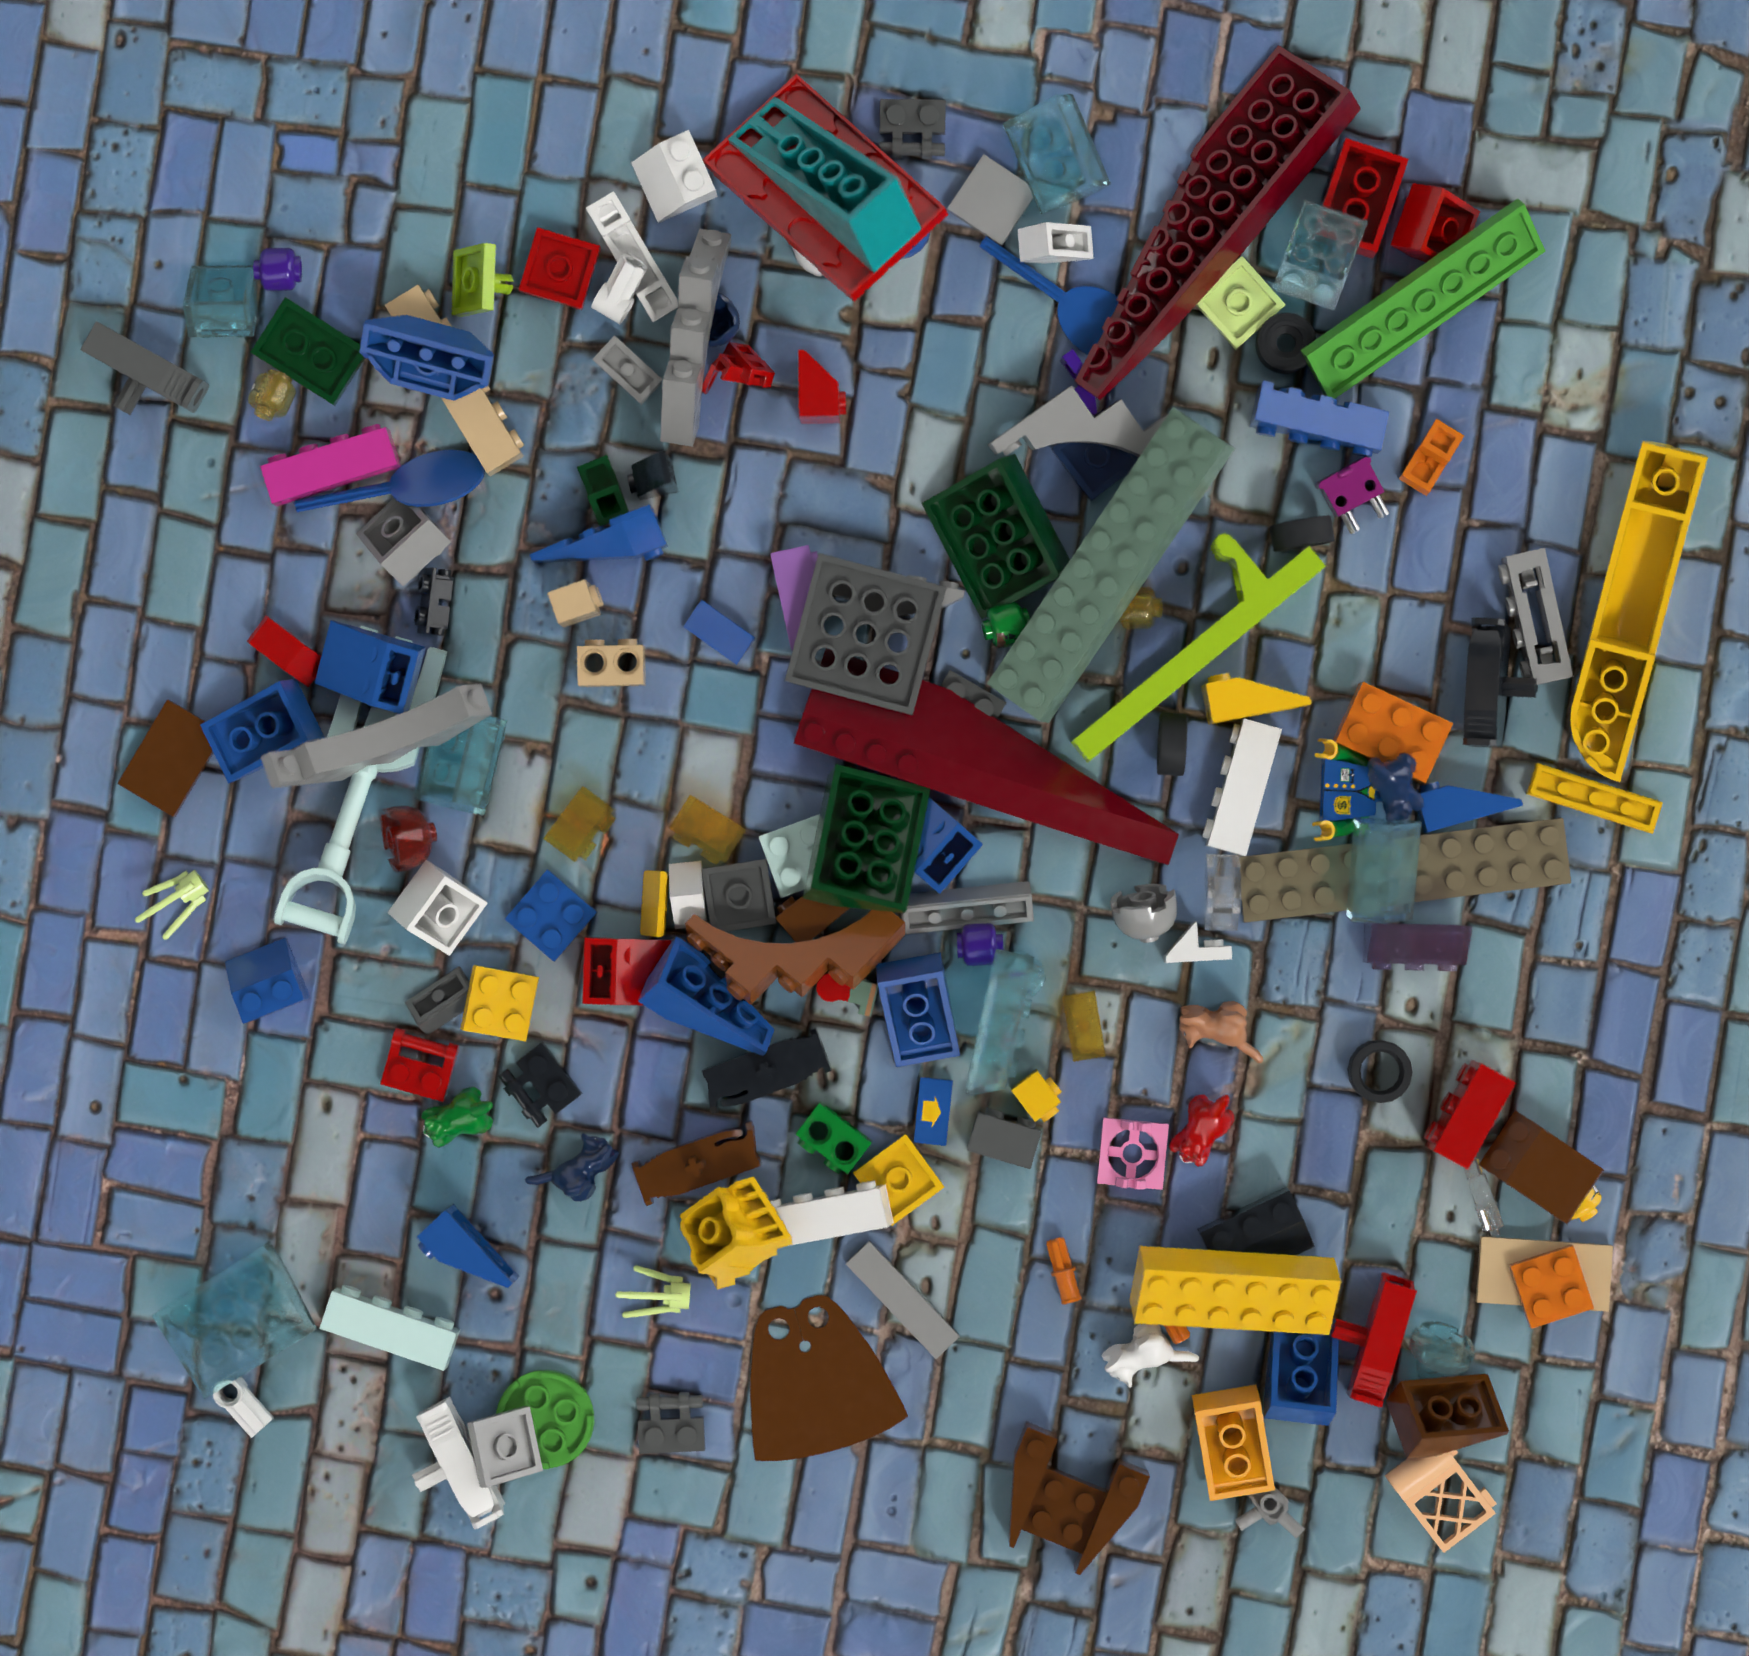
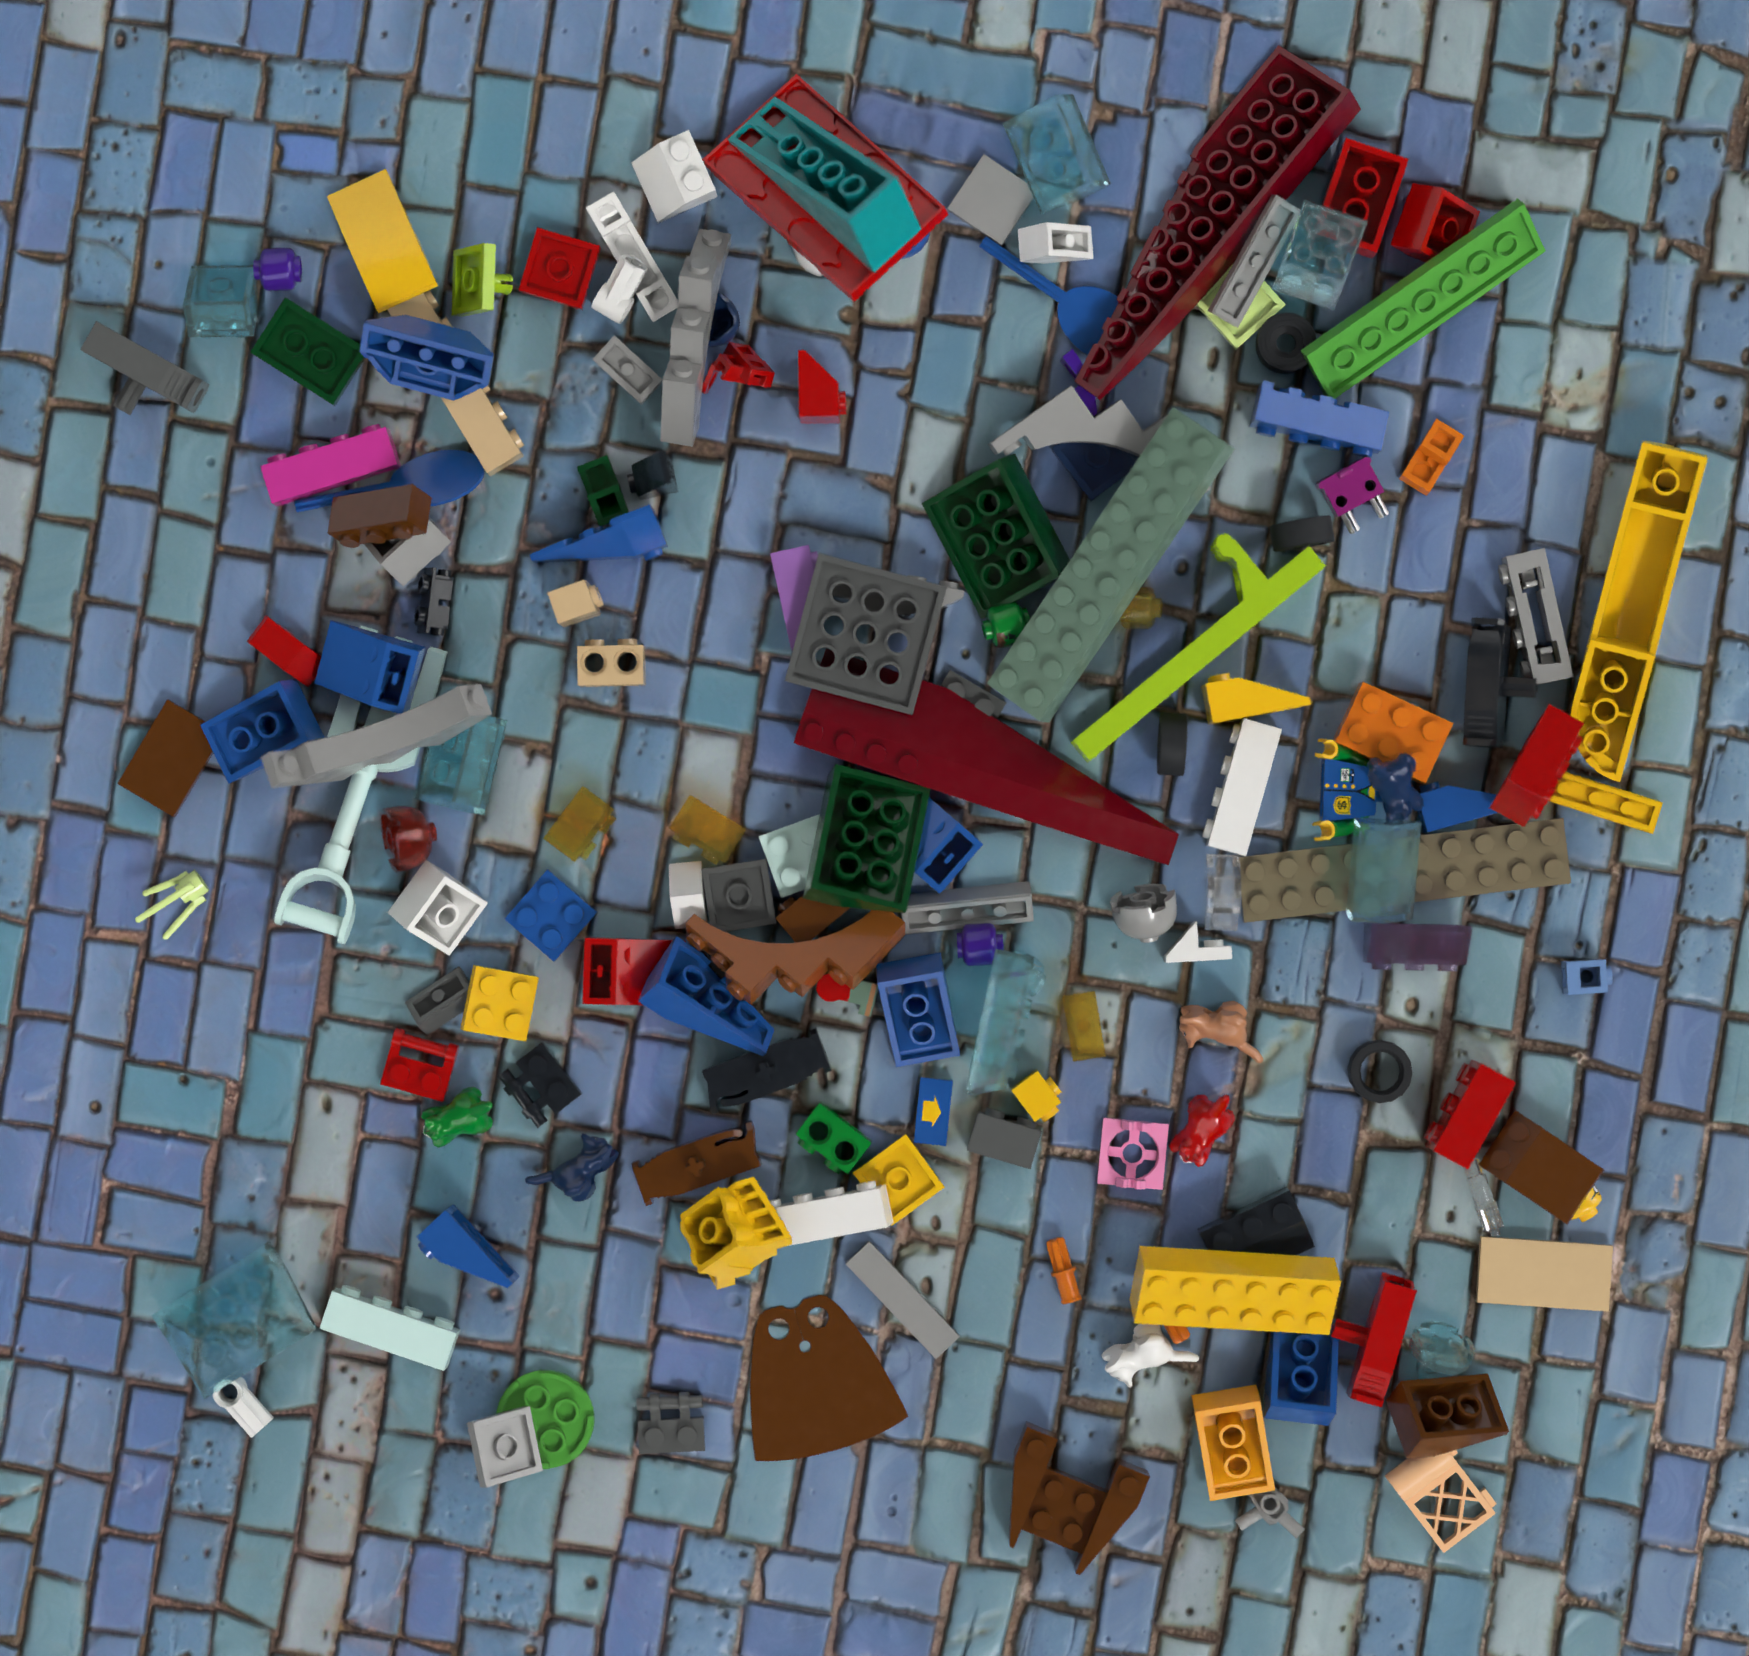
(265, 980): blue slope -> none
(271, 395): clear yellow head -> none
(379, 515): none -> reddish brown brick
(382, 241): none -> yellow slope
(456, 1463): white piece -> none
(654, 903): yellow slope -> none
(674, 1297): yellowish green plant -> none
(719, 632): blue slope -> none
(912, 118): dark grey plate -> none
(1254, 260): none -> light grey tile
(1538, 766): none -> red brick
(1551, 1286): orange plate -> none
(1600, 976): none -> medium blue brick

